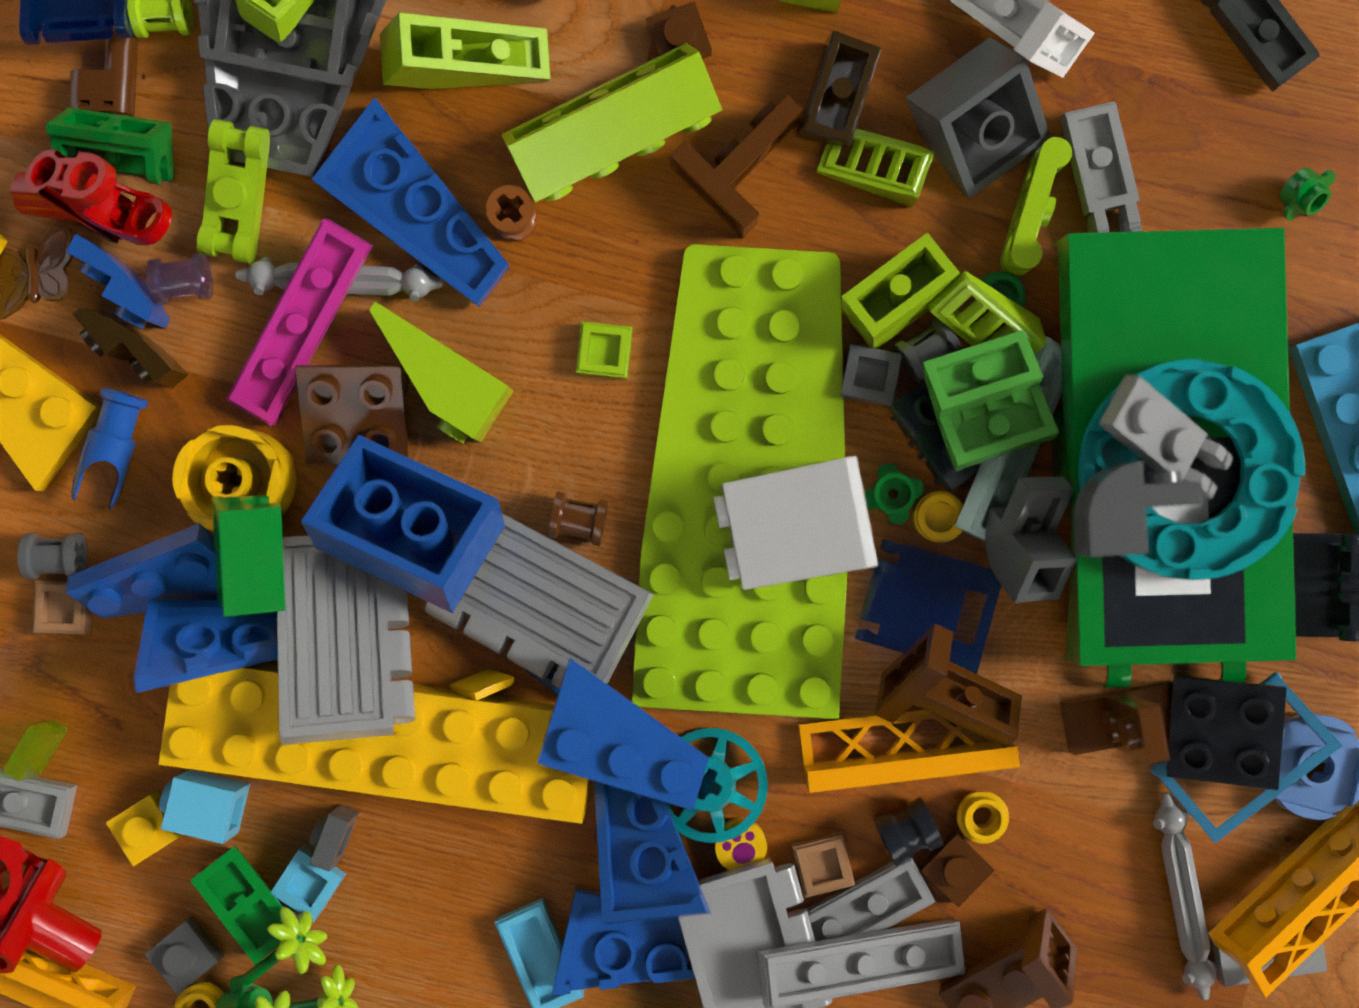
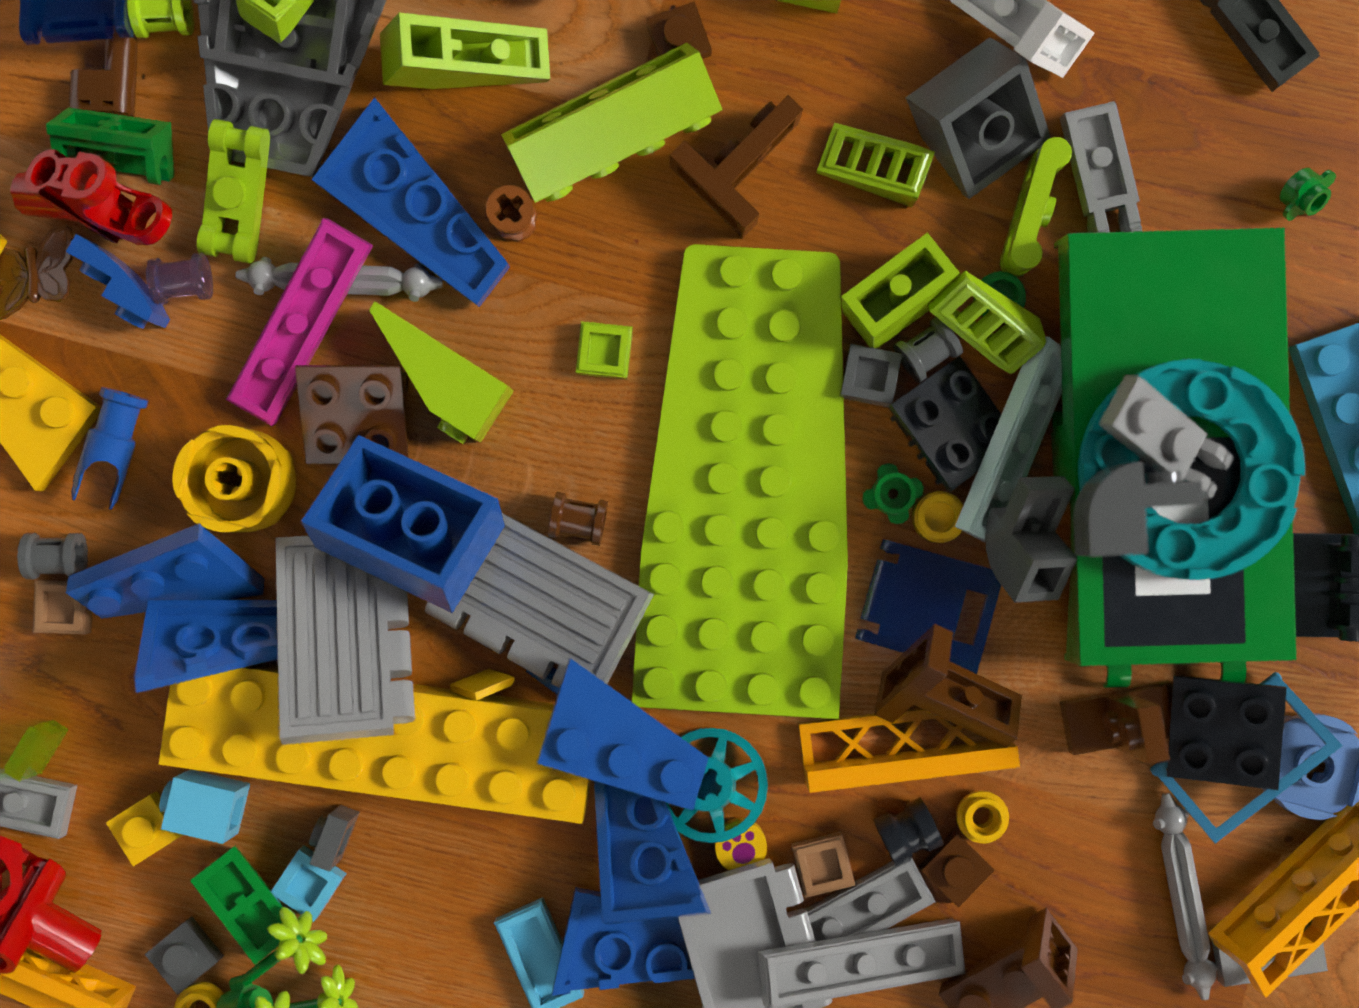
(121, 341): dark brown slope -> none
(248, 555): green hinge -> none
(796, 524): white slope -> none
(838, 90): dark brown slope -> none
(989, 400): bright green slope -> none

